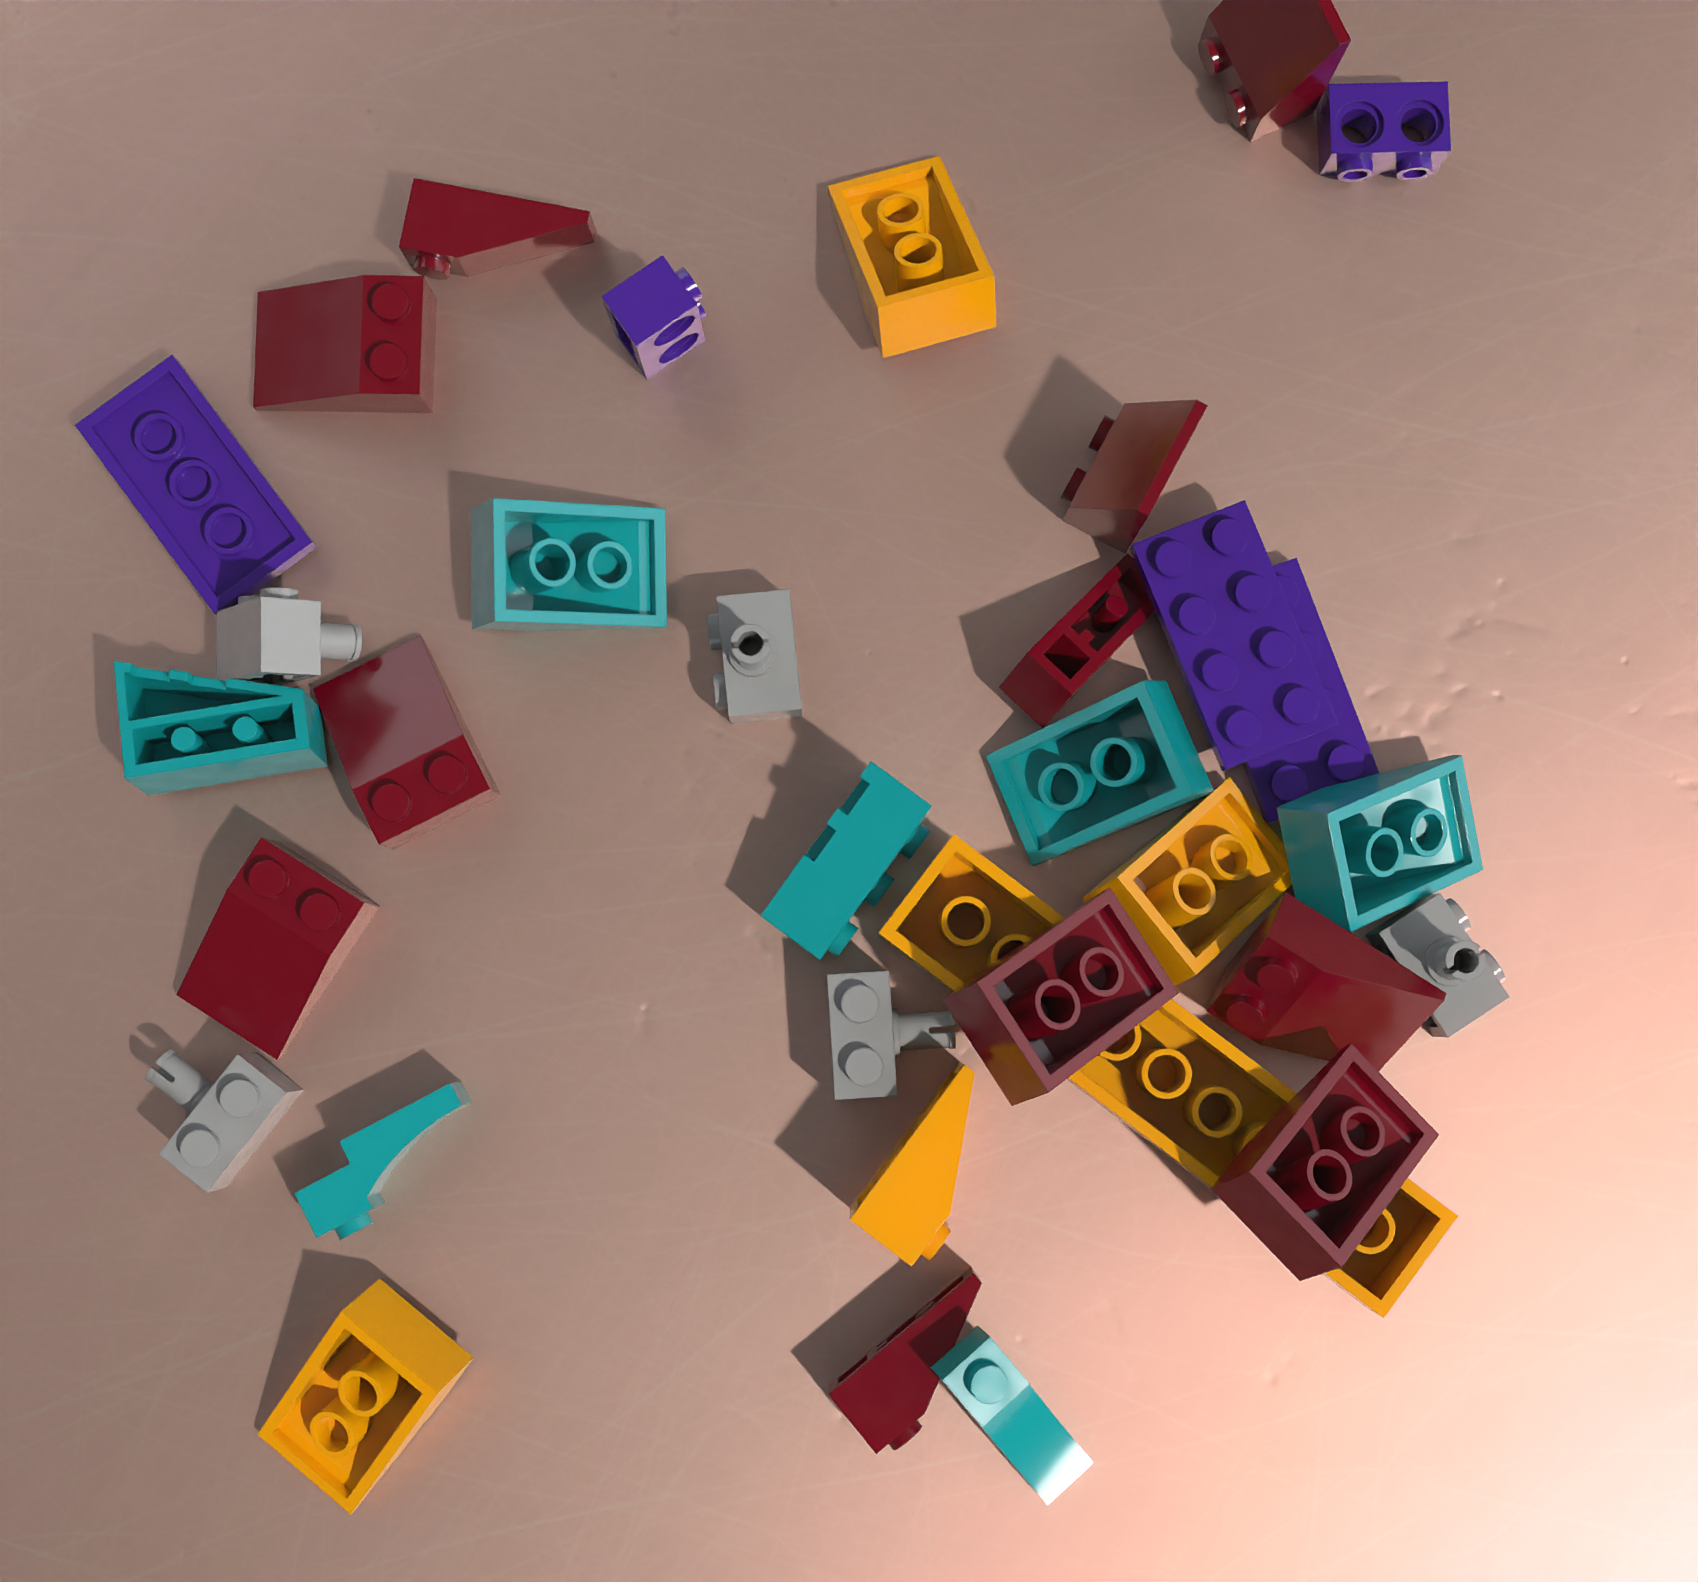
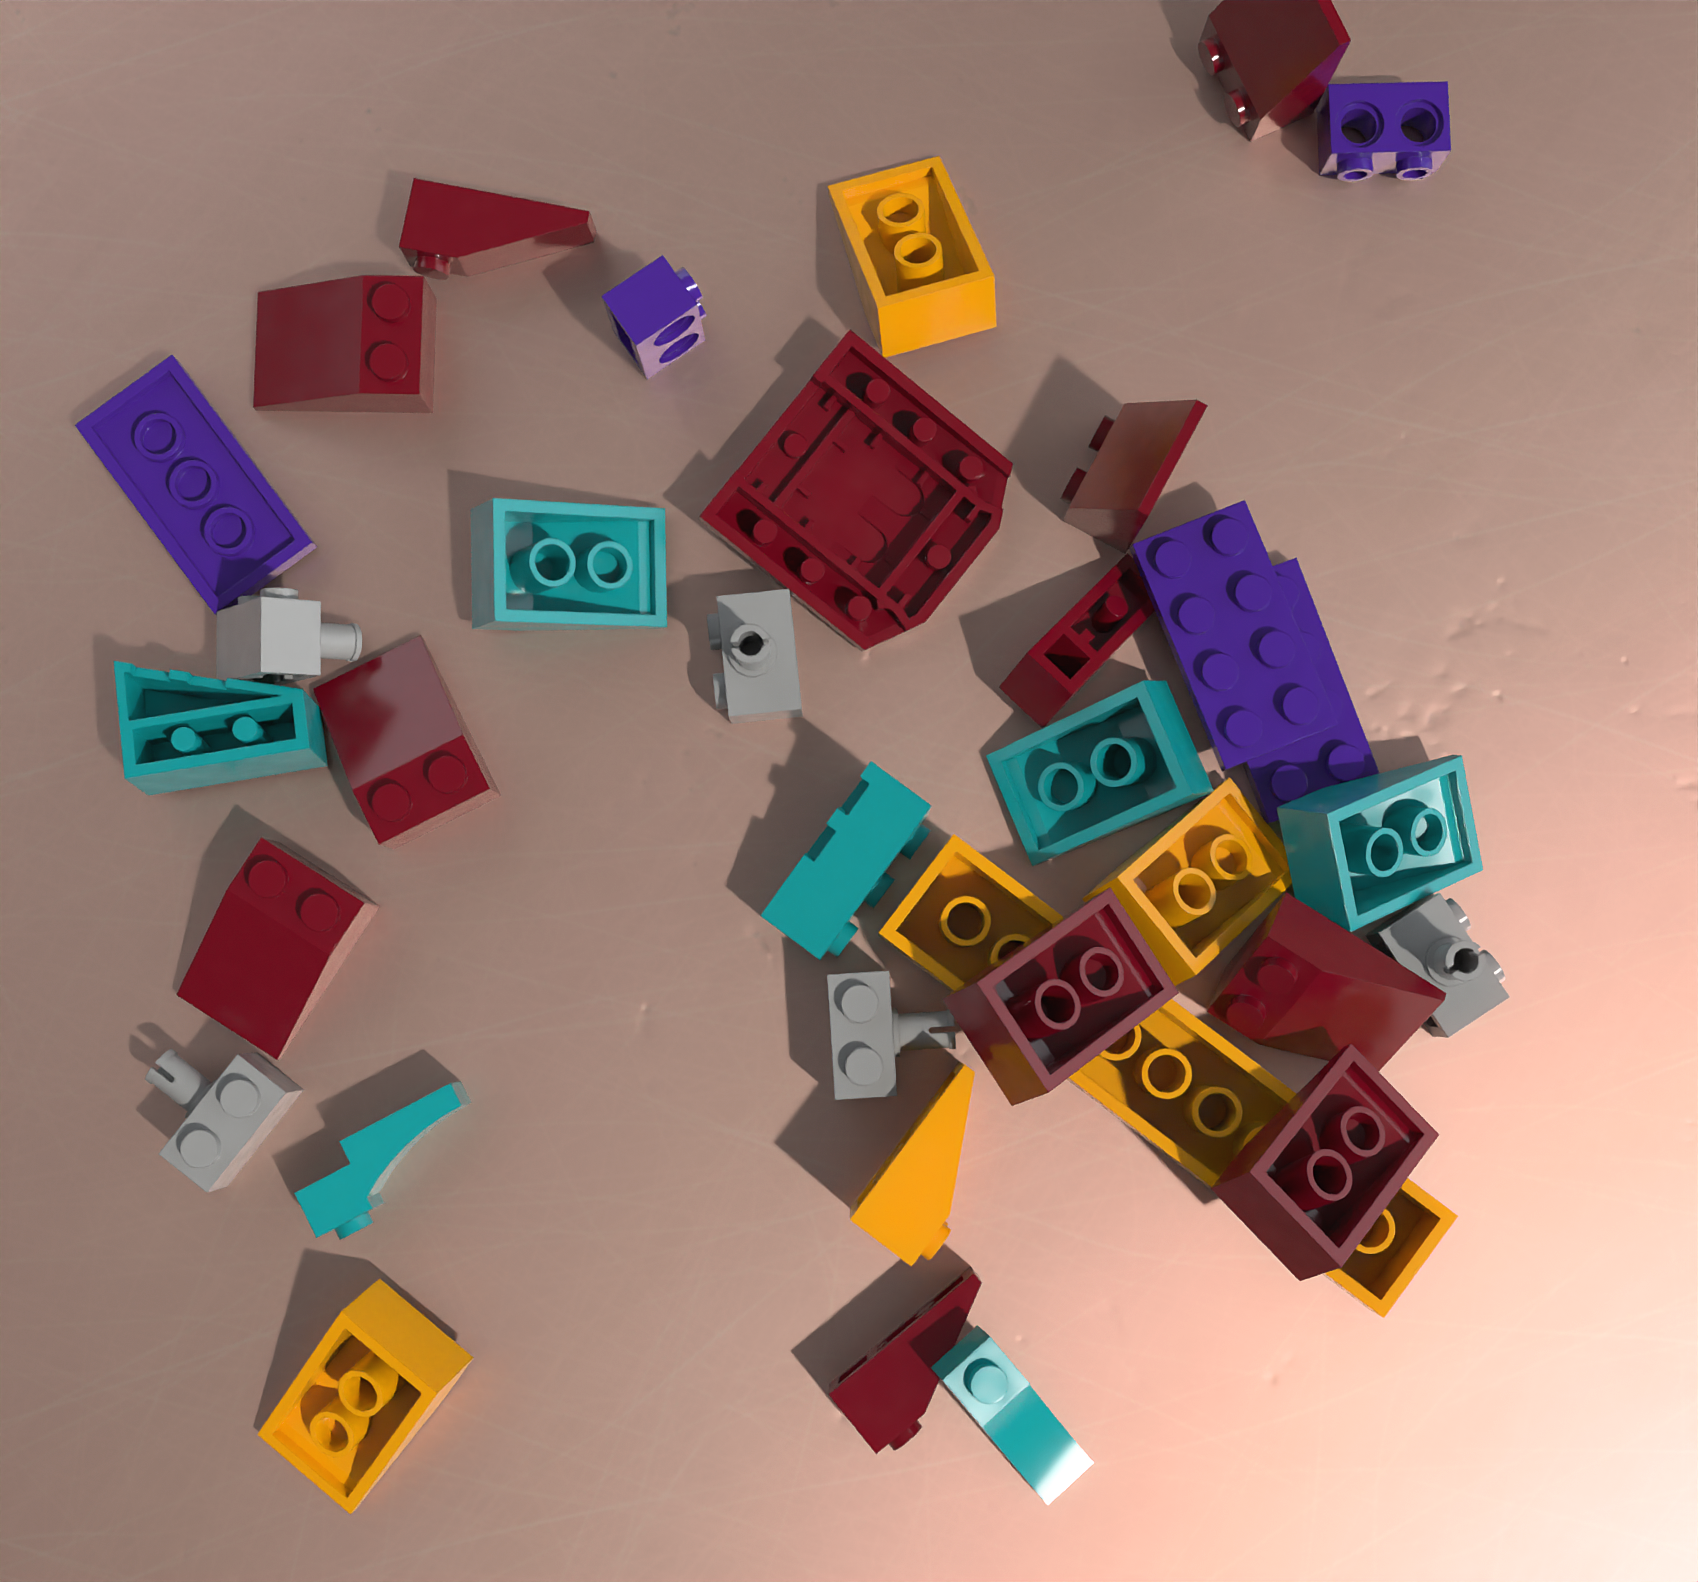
(864, 498): none -> dark red wedge

